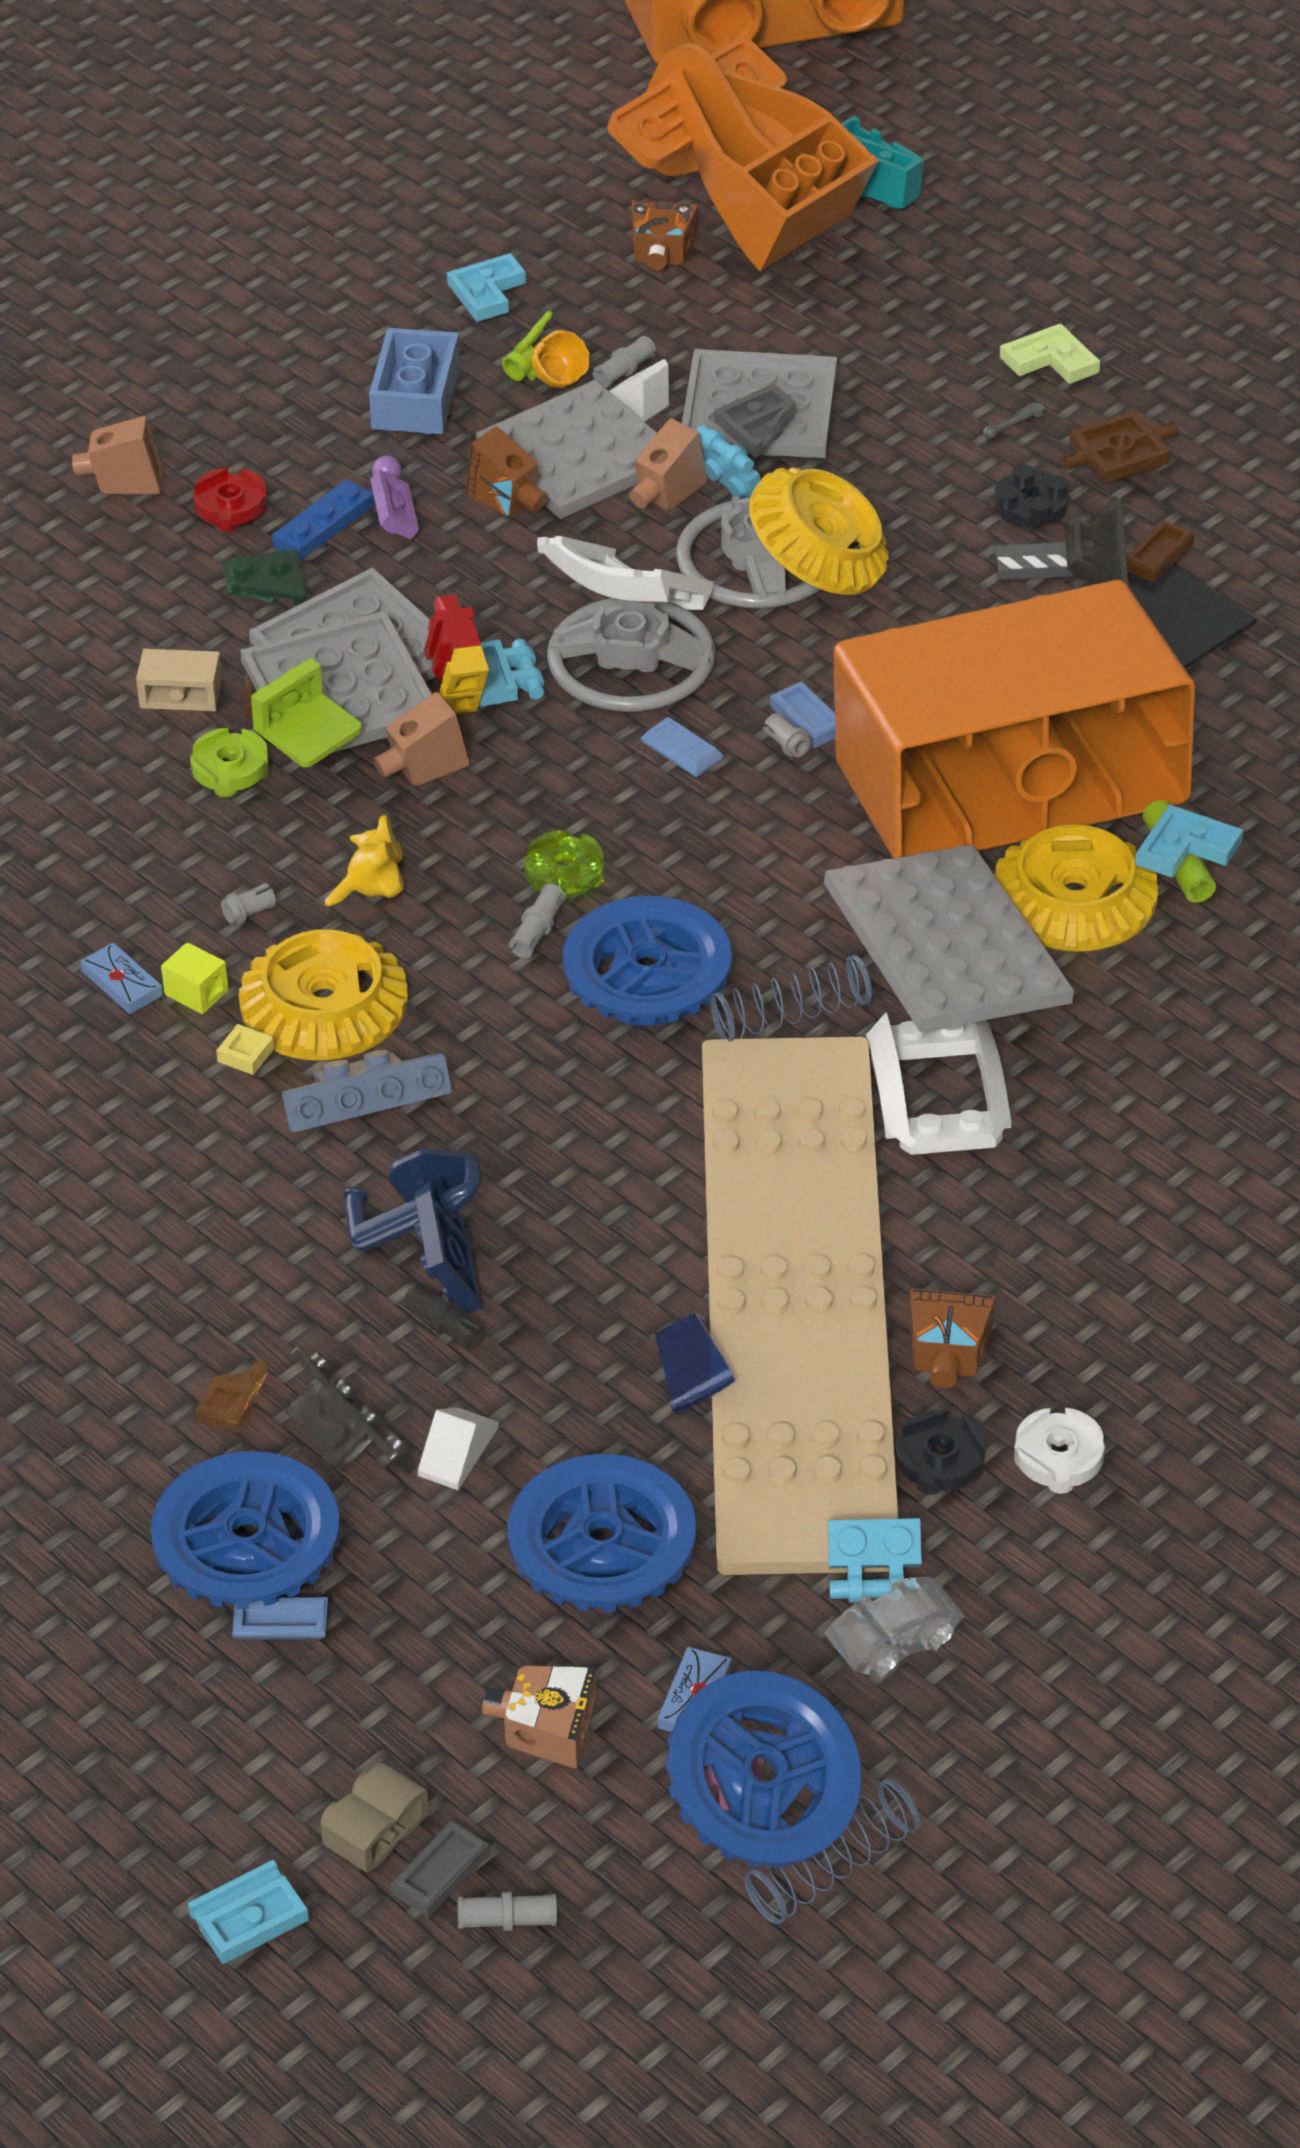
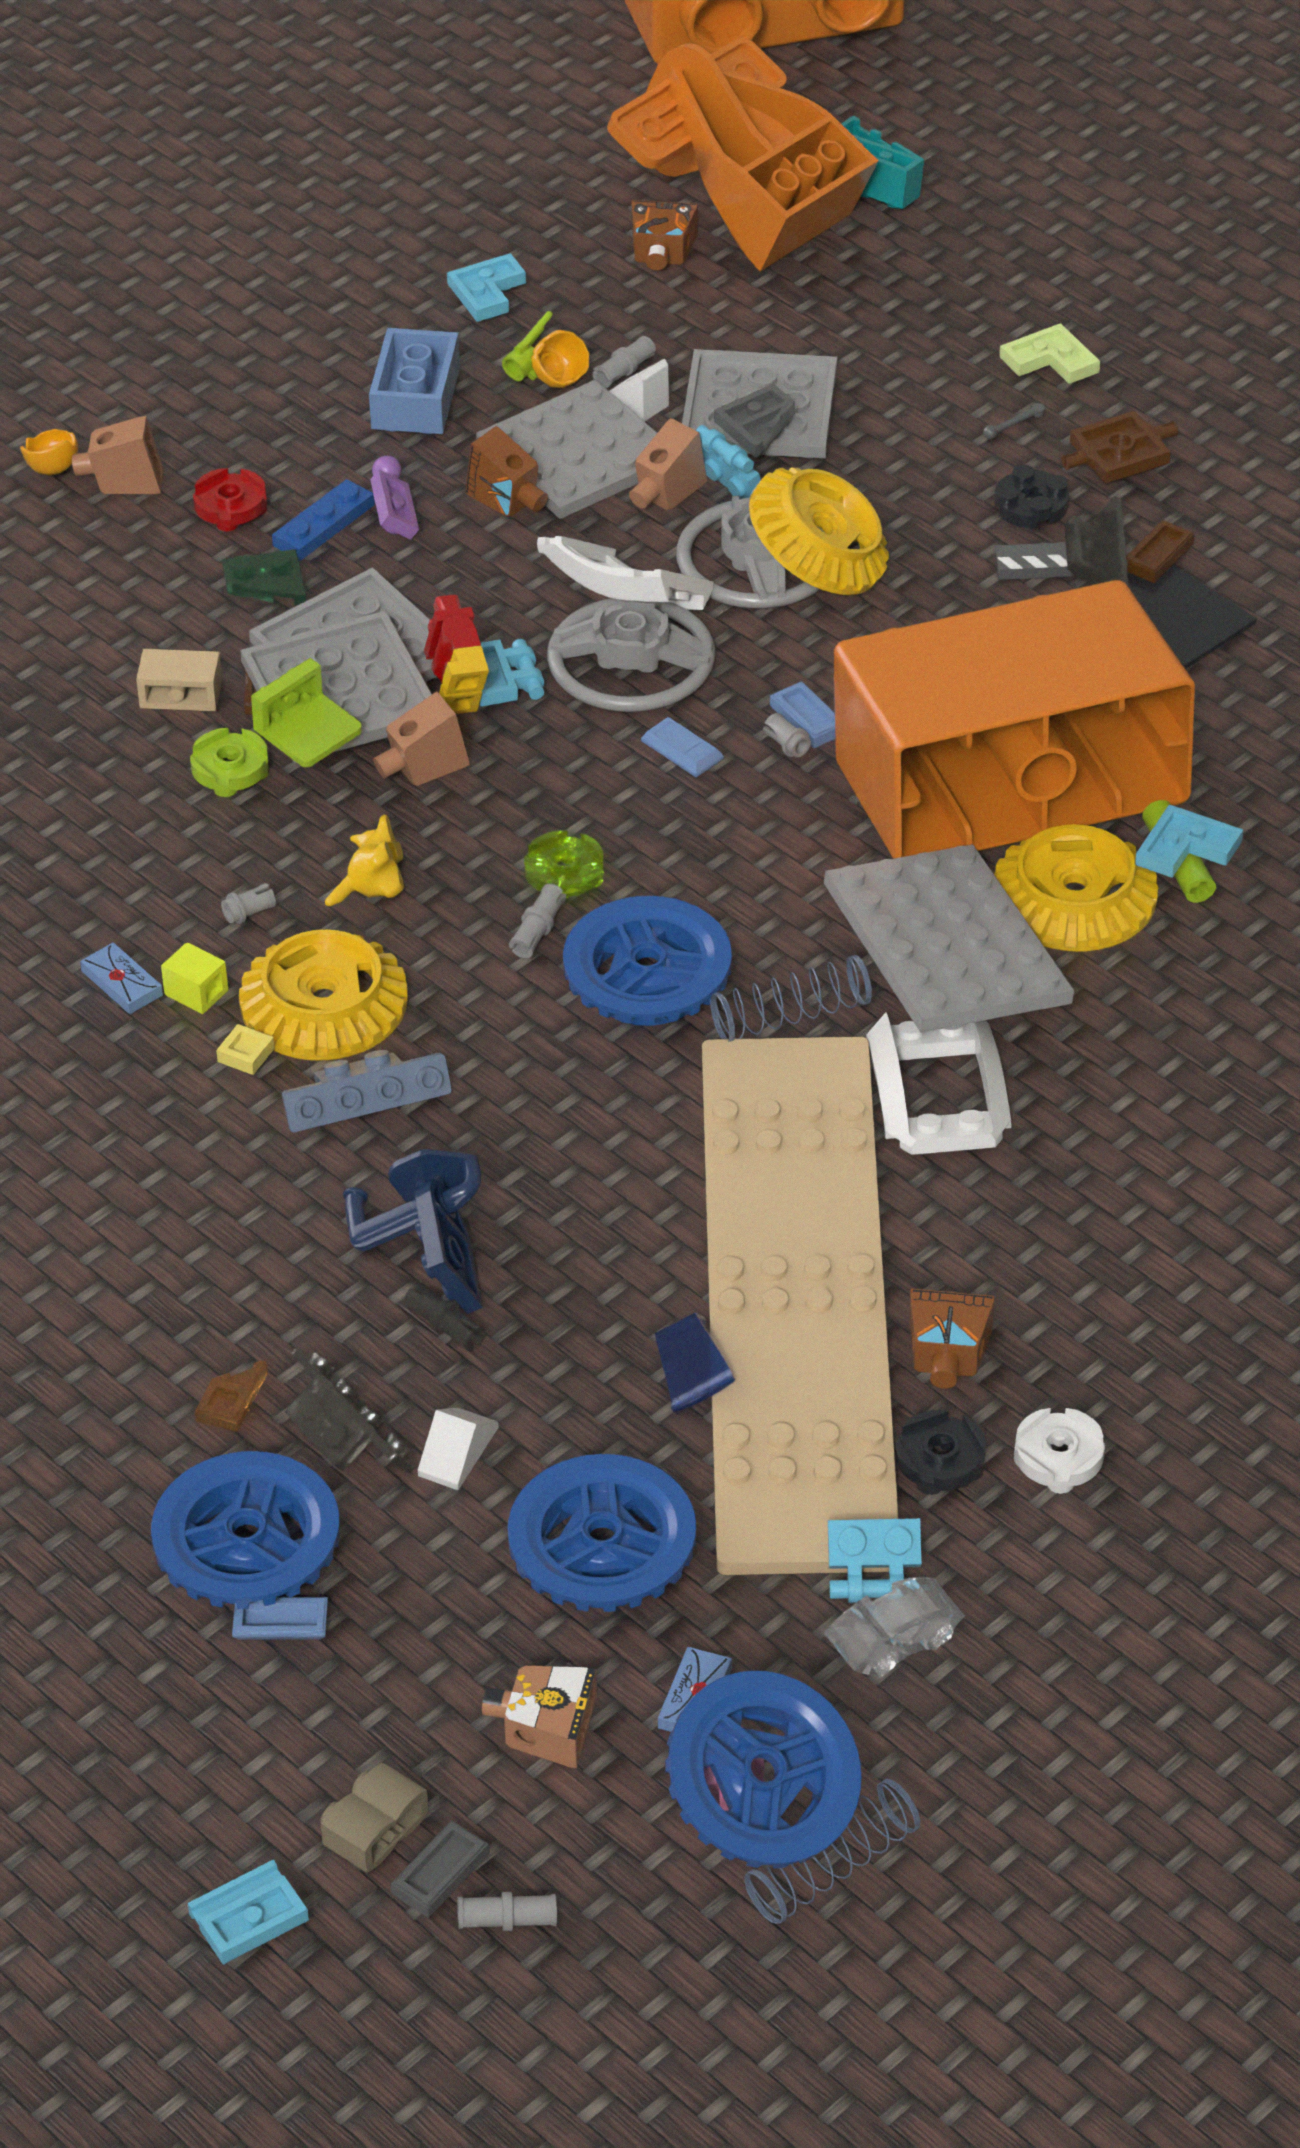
(50, 451): none -> light orange hair

